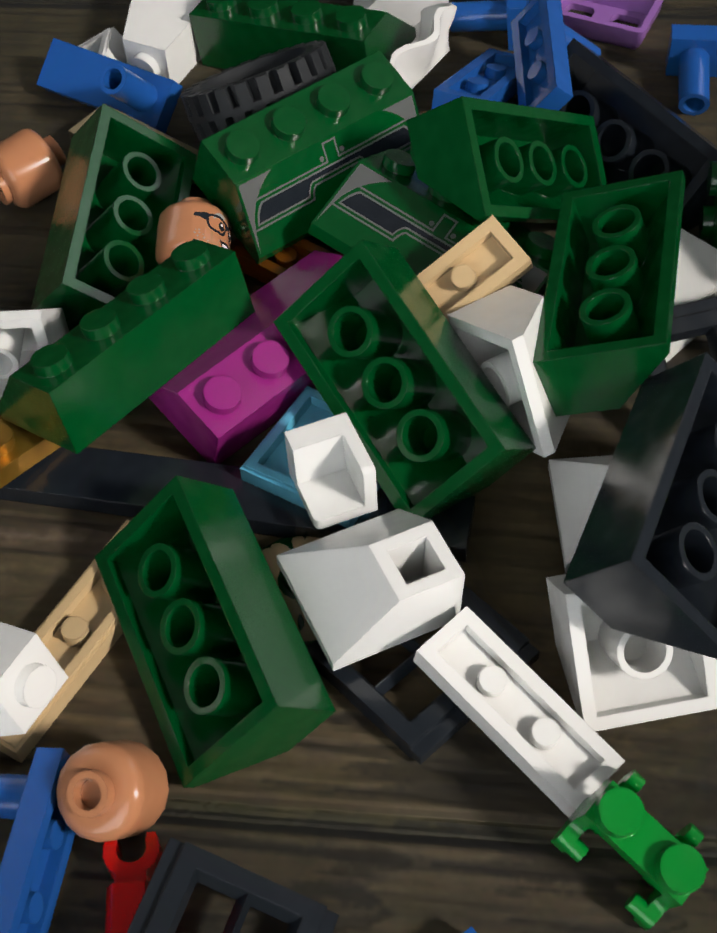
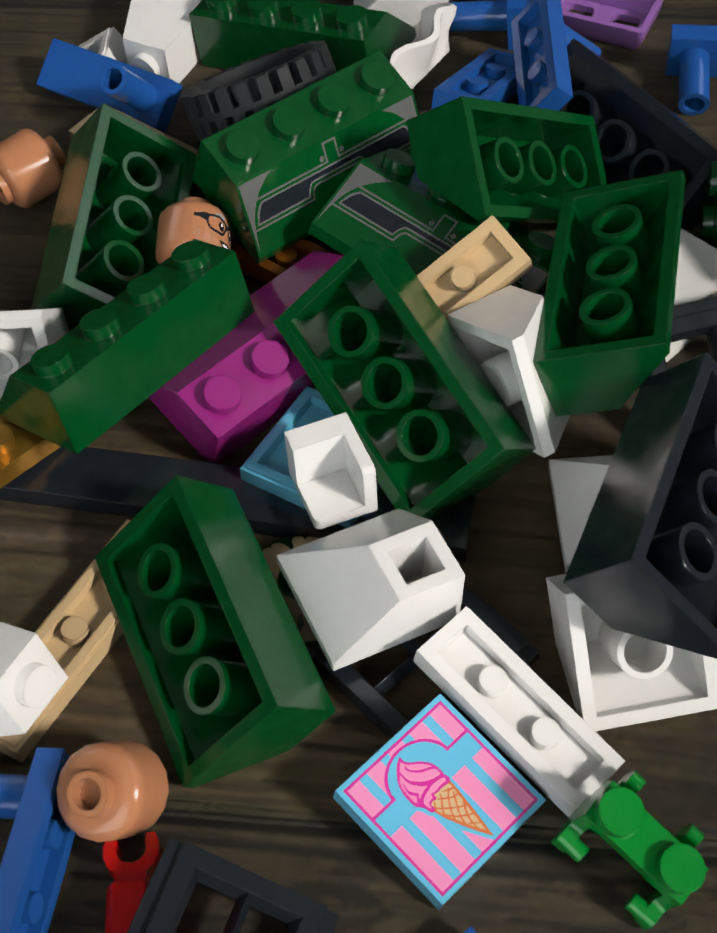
(438, 800): none -> tile

